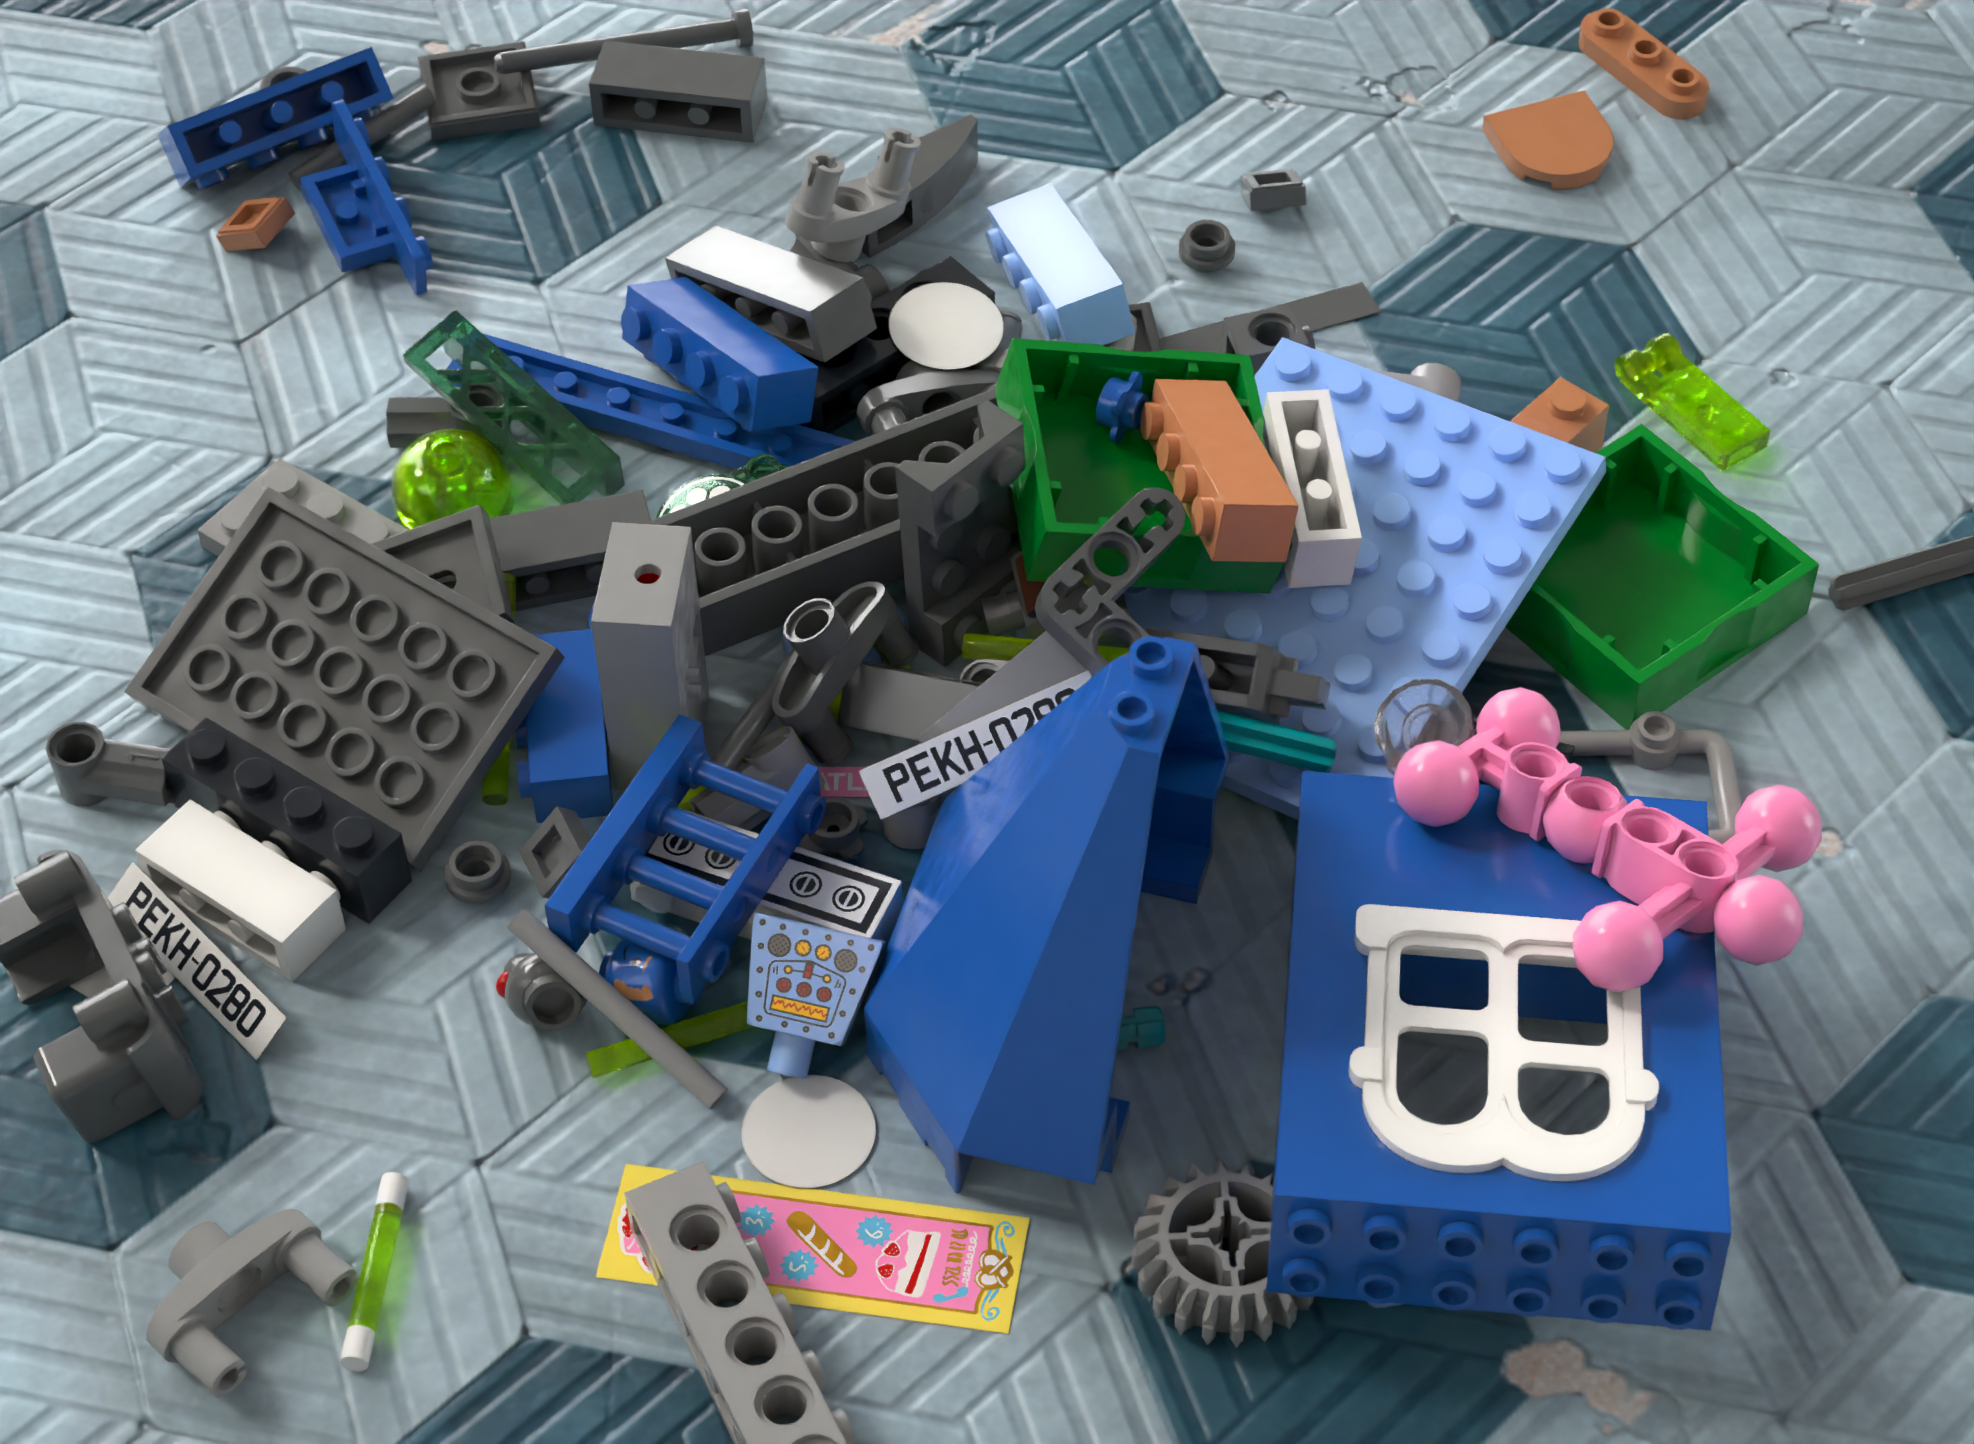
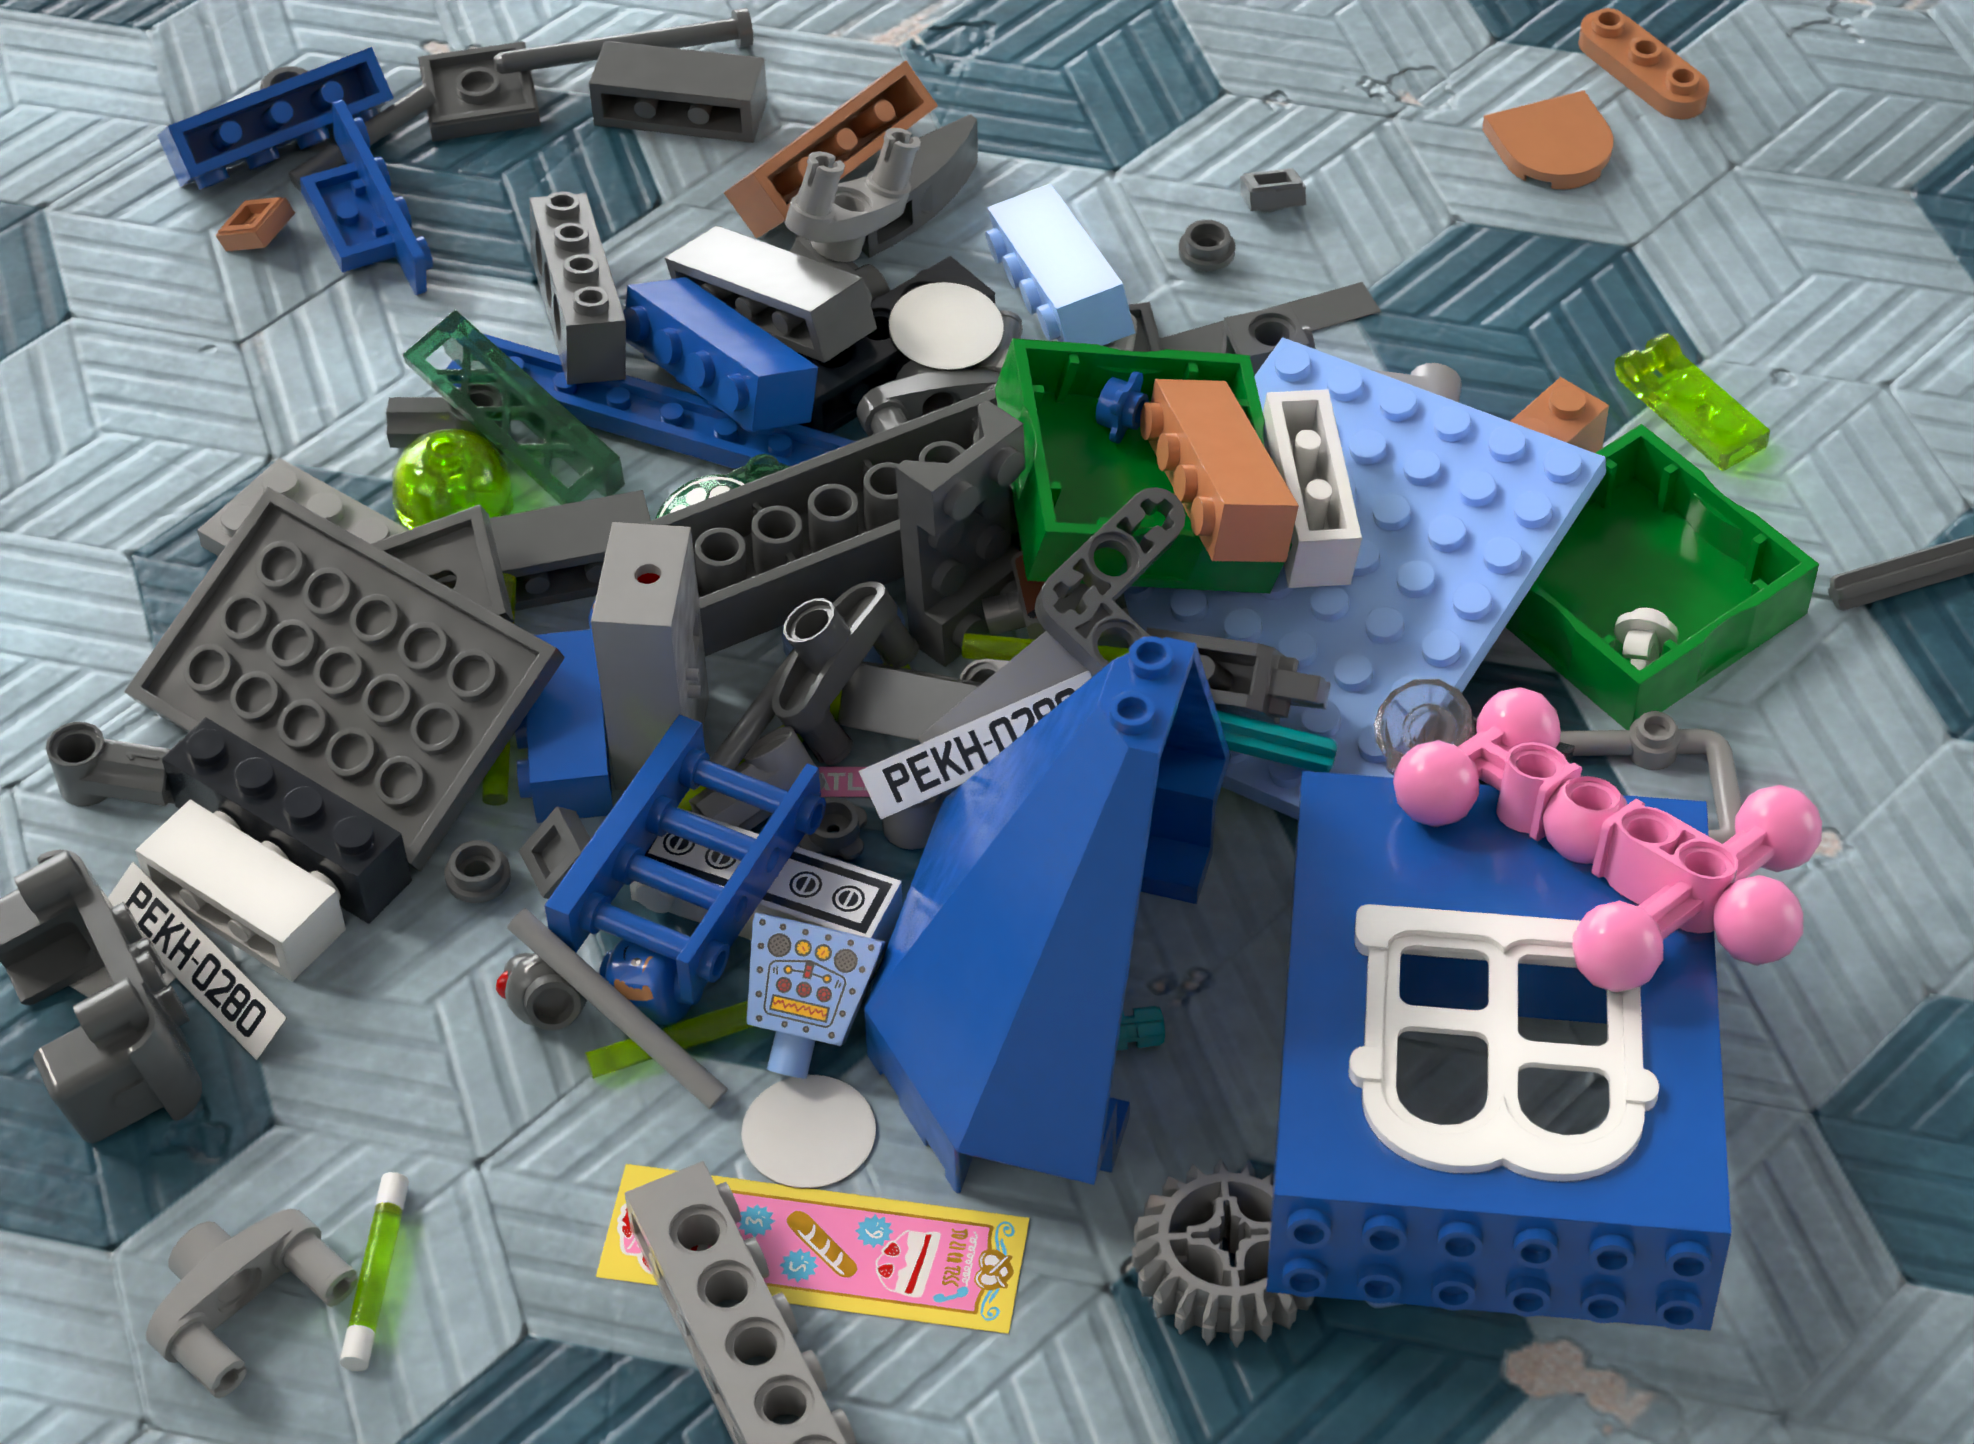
(577, 288): none -> dark grey brick
(848, 133): none -> nougat brick
(1643, 635): none -> white plate

